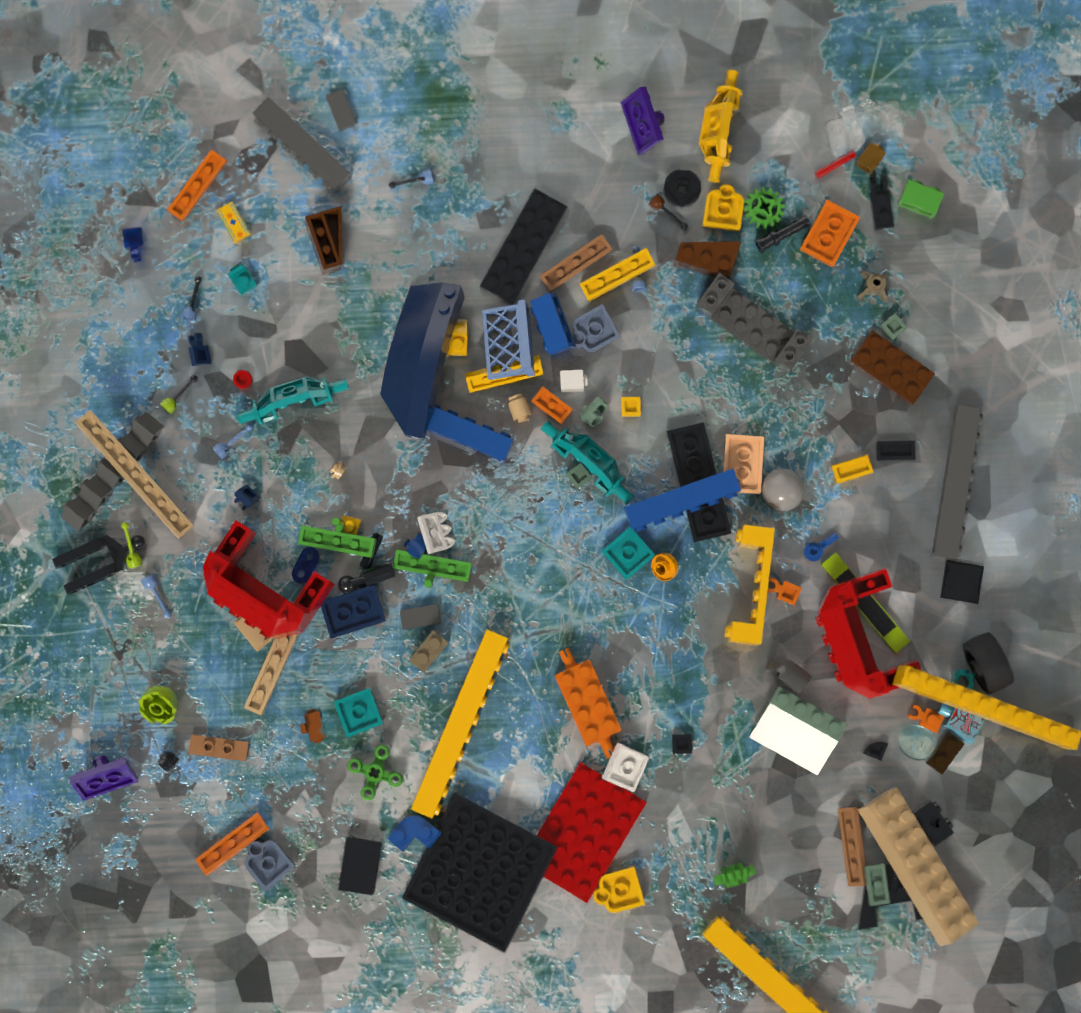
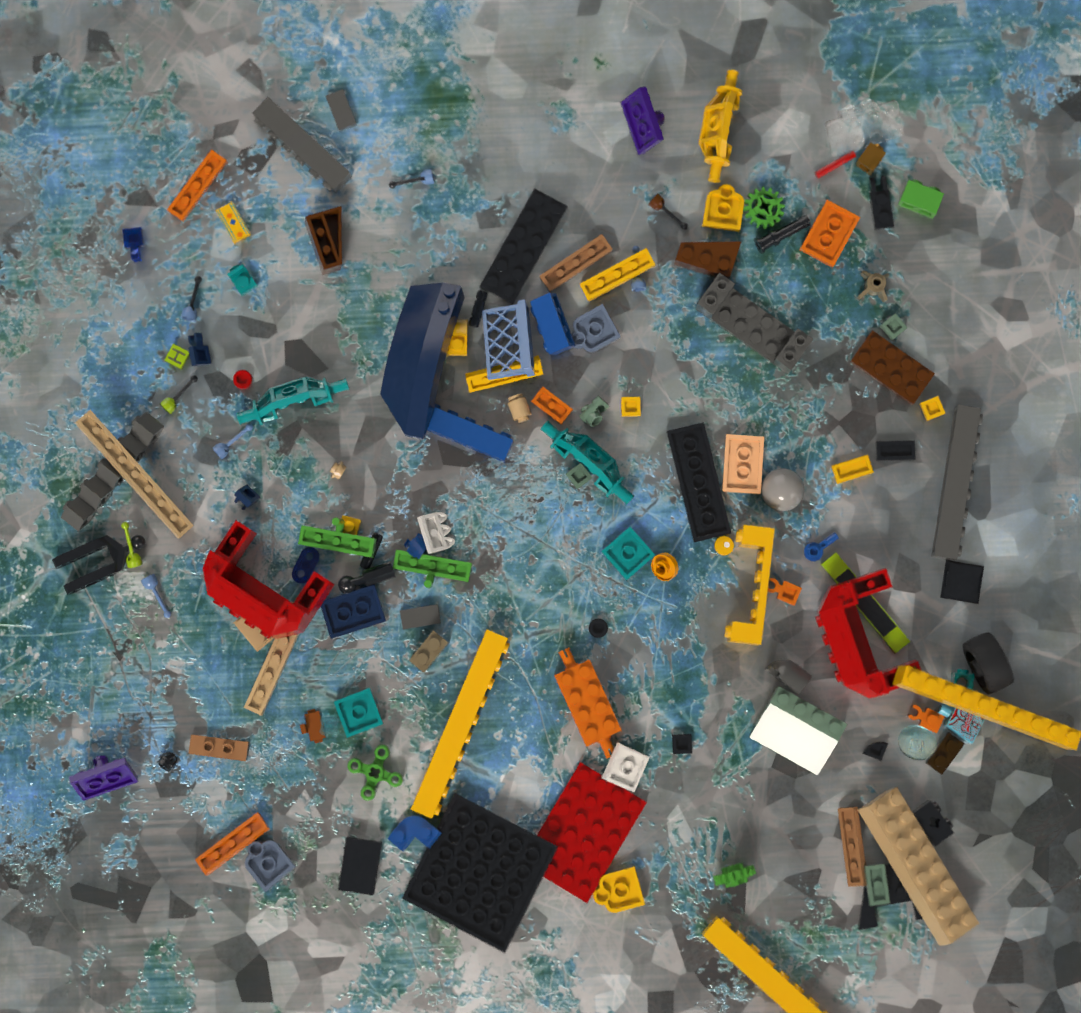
(158, 704): lime cylinder -> none
(177, 356): none -> lime tile
(477, 308): none -> black axle
(573, 381): white brick -> none
(598, 628): none -> black tile
(682, 178): black plate -> none
(682, 499): blue brick -> none
(724, 545): none -> yellow tile
(932, 408): none -> yellow plate

